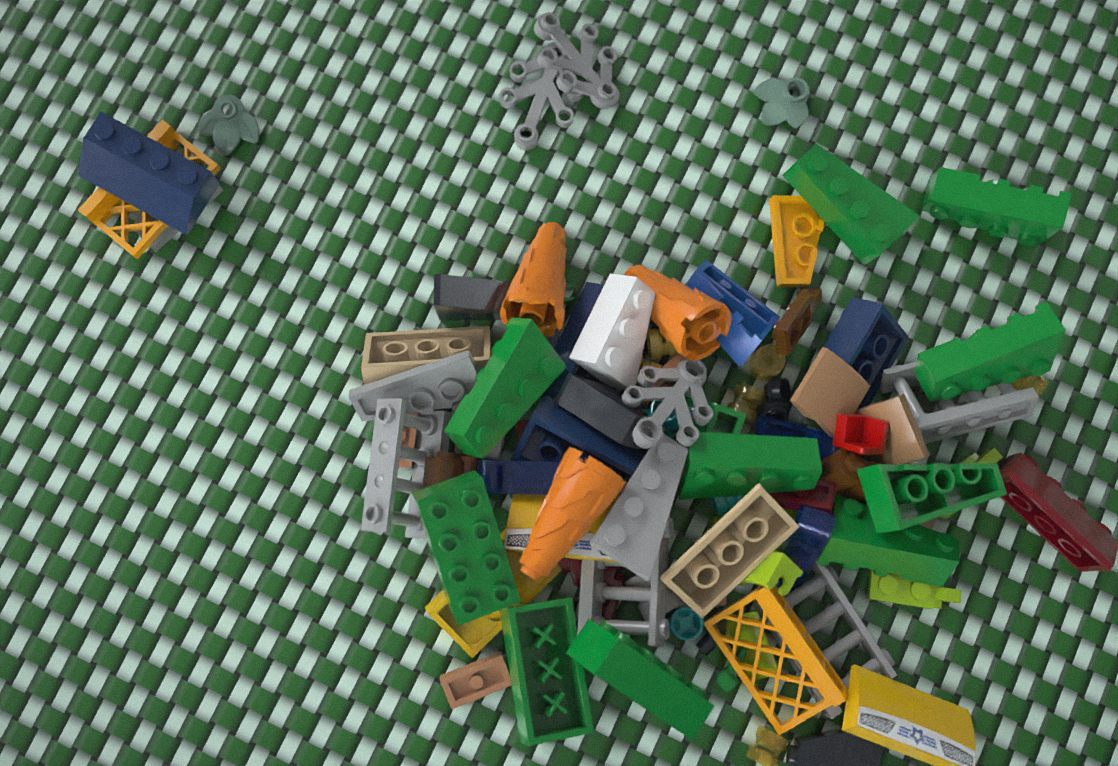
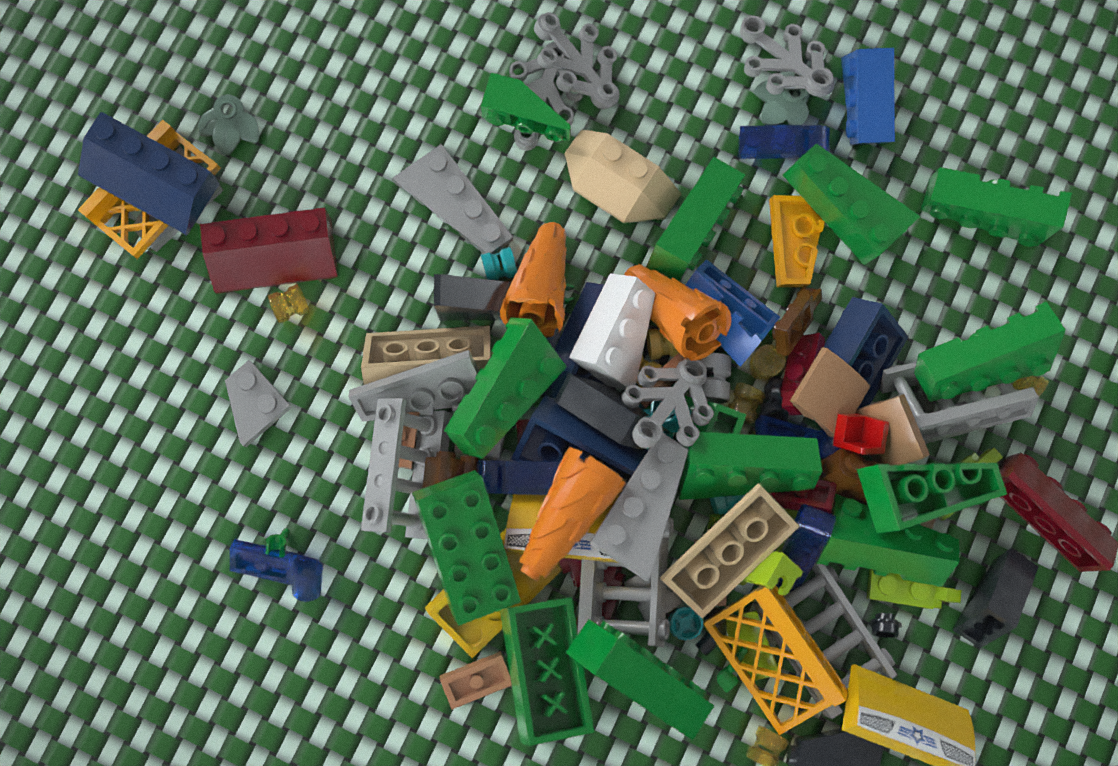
(253, 402): none -> light grey wing
(269, 250): none -> dark red slope
(277, 542): none -> green hand
(282, 307): none -> clear yellow wheel
(296, 570): none -> clear blue plate
(449, 194): none -> light grey wing
(492, 266): none -> teal wheel
(516, 105): none -> green slope
(619, 178): none -> tan wedge
(696, 219): none -> green wedge
(717, 388): none -> light grey wheel
(781, 140): none -> clear blue plate
(797, 366): none -> dark red hinge
(815, 80): none -> light grey plant
(869, 95): none -> blue wedge
(885, 625): none -> black plate
(997, 599): none -> black slope

